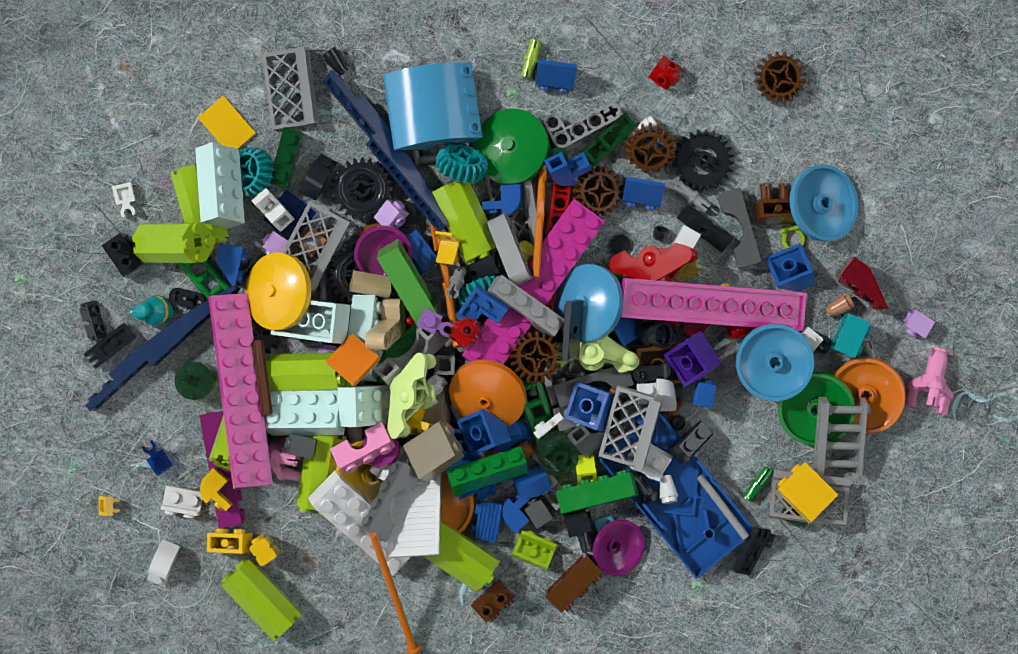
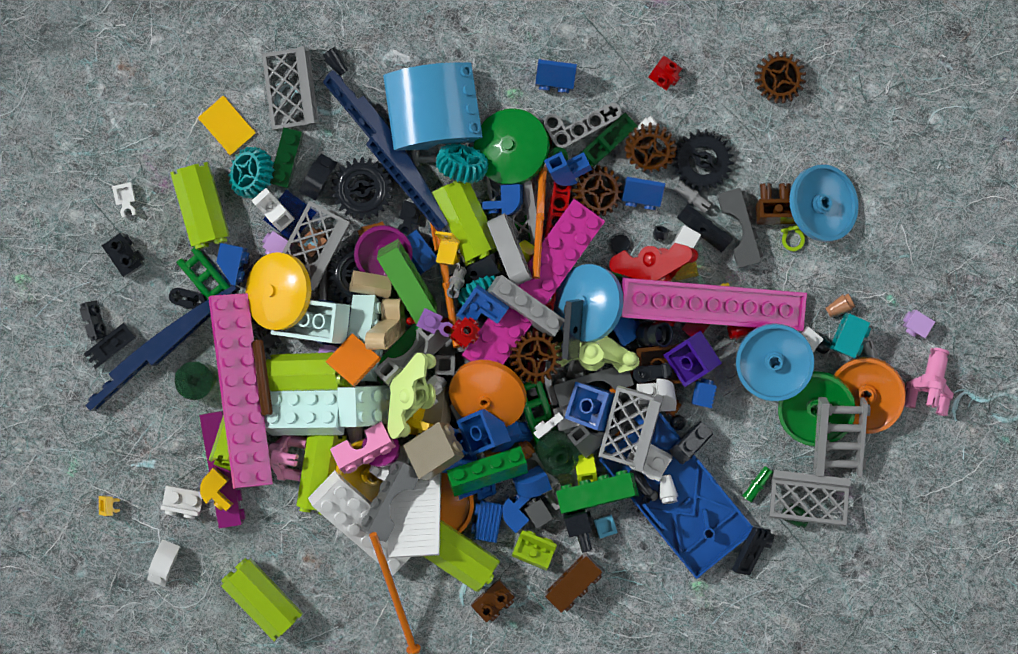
(154, 311): teal hair -> none
(159, 460): clear blue plate -> none
(173, 242): lime brick -> none
(219, 185): light aqua brick -> none
(229, 542): yellow brick -> none
(264, 549): yellow brick -> none
(300, 445): dark grey brick -> none
(392, 214): lavender brick -> none
(531, 59): lime pin -> none
(624, 553): magenta dish -> none
(723, 507): light grey bar -> none
(791, 269): blue slope -> none
(806, 492): yellow brick -> none
(861, 279): dark red slope -> none

